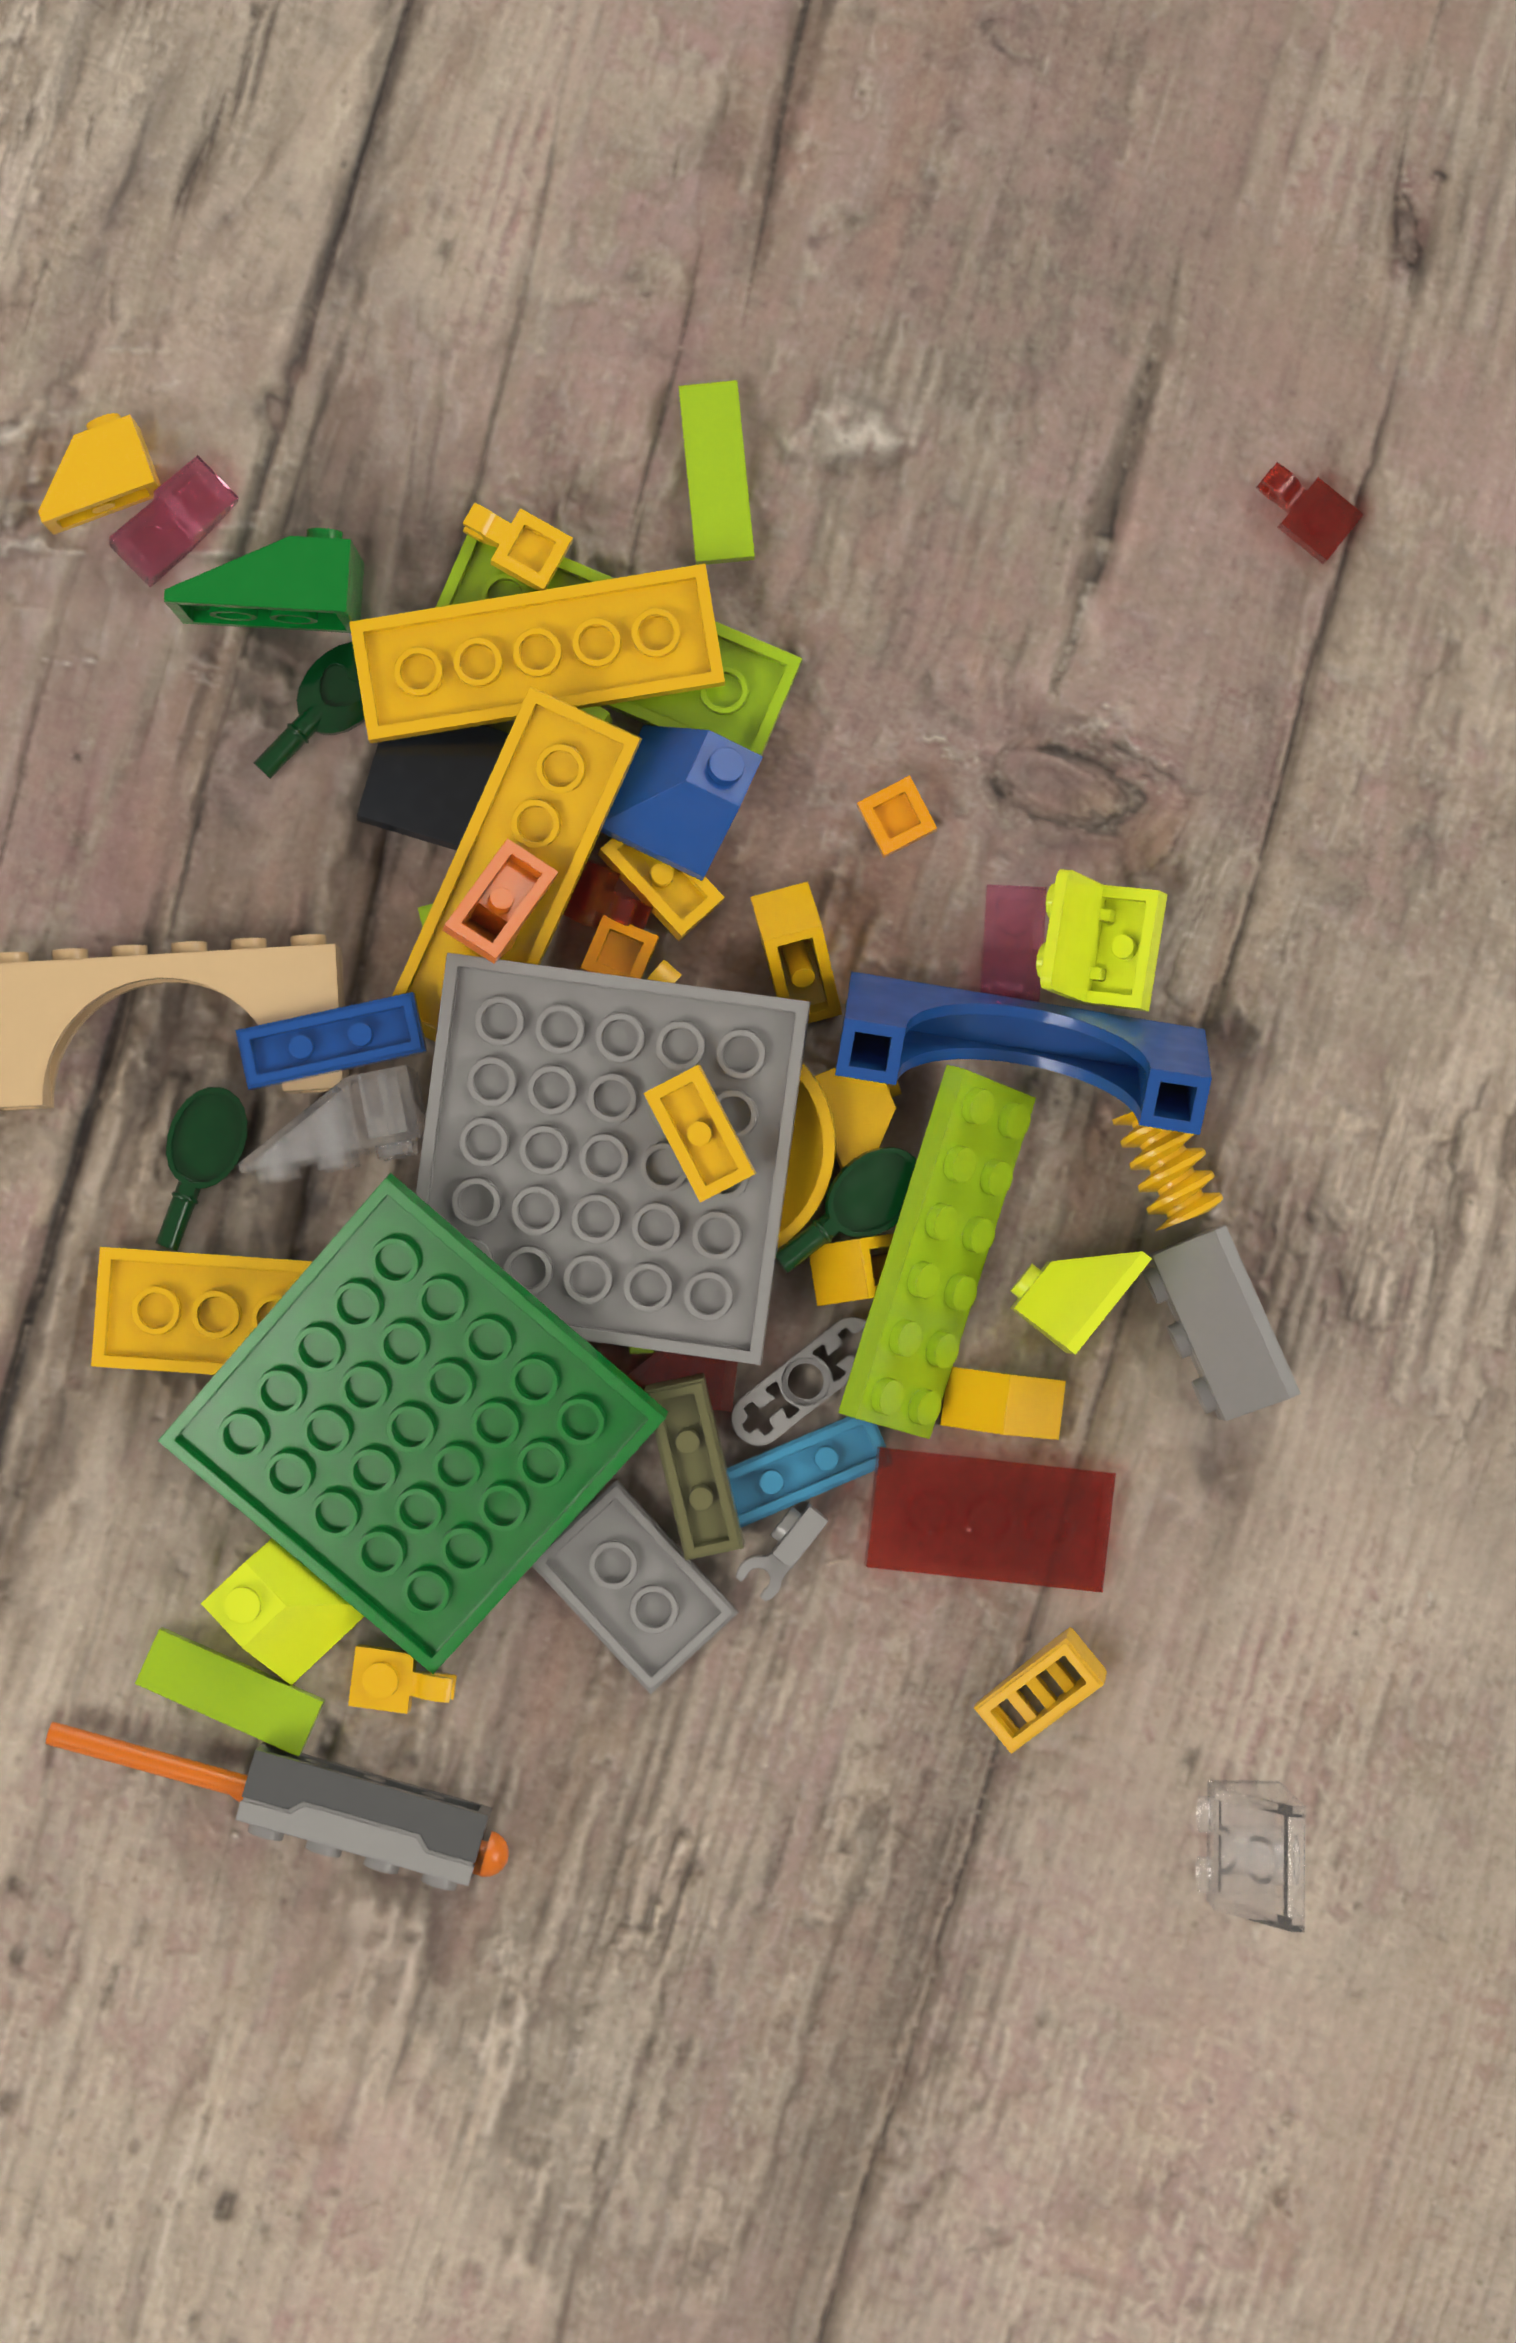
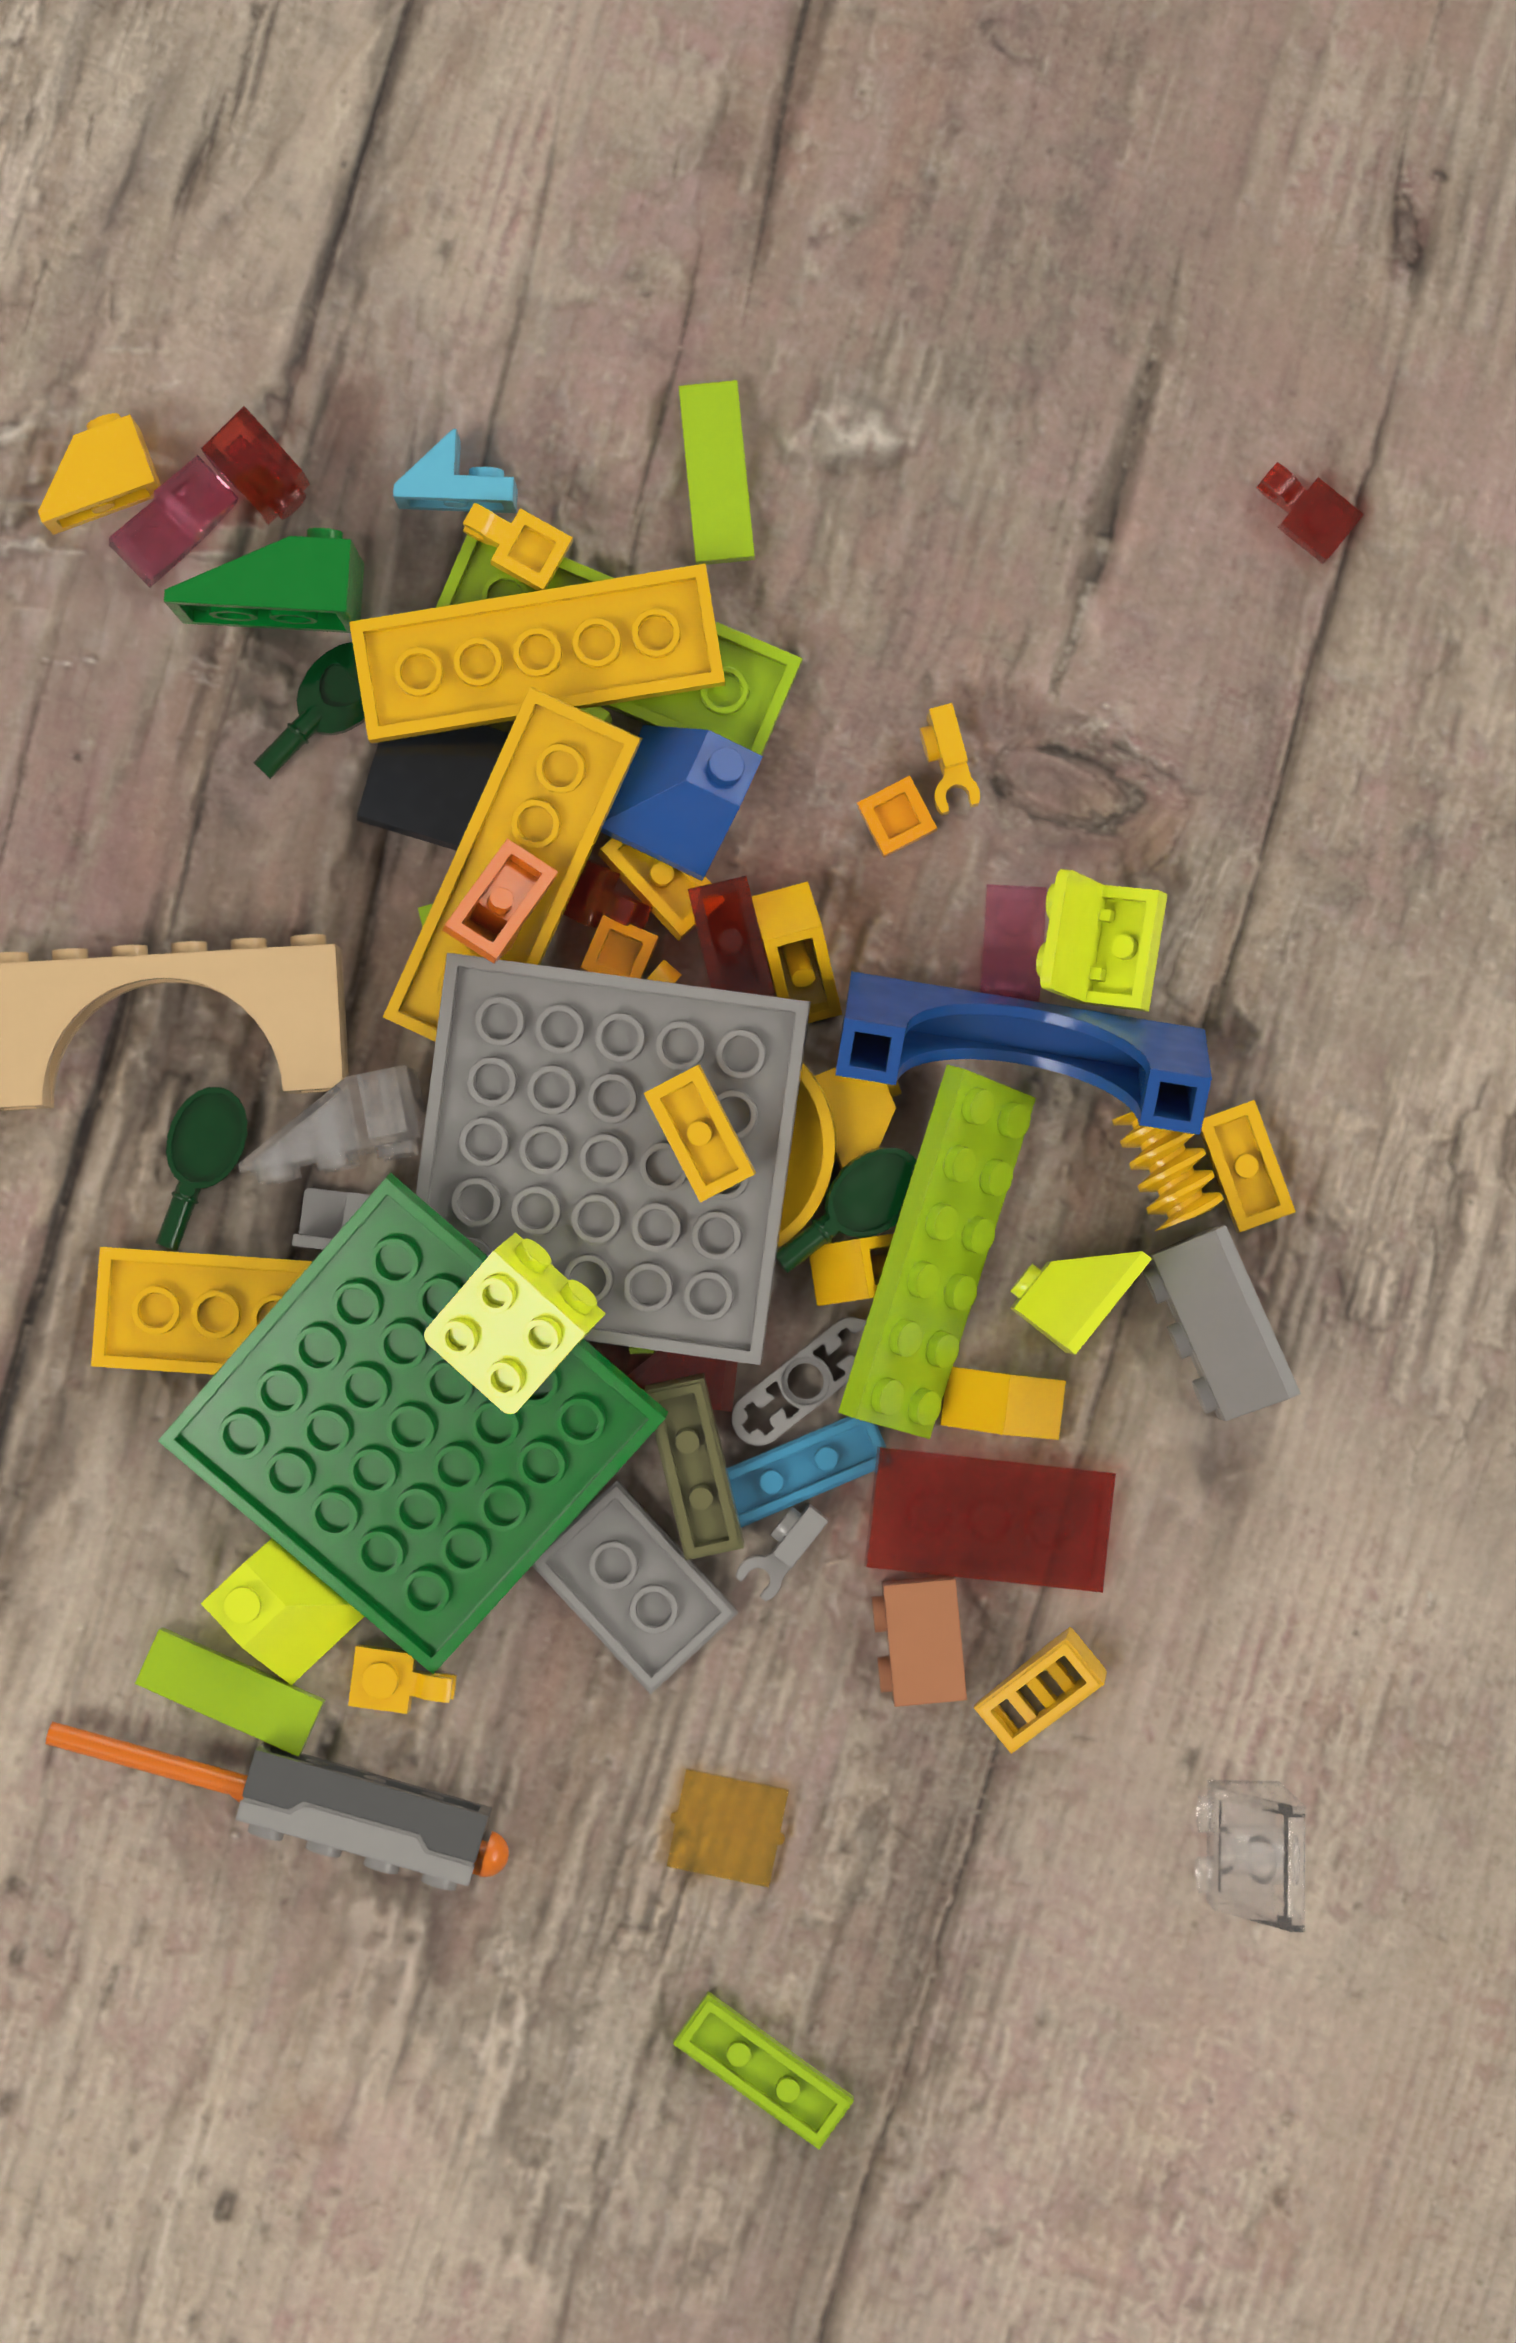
(257, 467): none -> clear red slope
(325, 1215): none -> light grey panel
(331, 1041): blue tile -> none
(438, 486): none -> medium azure slope
(513, 1323): none -> neon yellow bracket
(727, 1827): none -> clear yellow piece
(730, 937): none -> clear red slope
(763, 2070): none -> lime tile
(922, 1641): none -> nougat brick
(944, 743): none -> yellow plate
(1246, 1166): none -> yellow plate

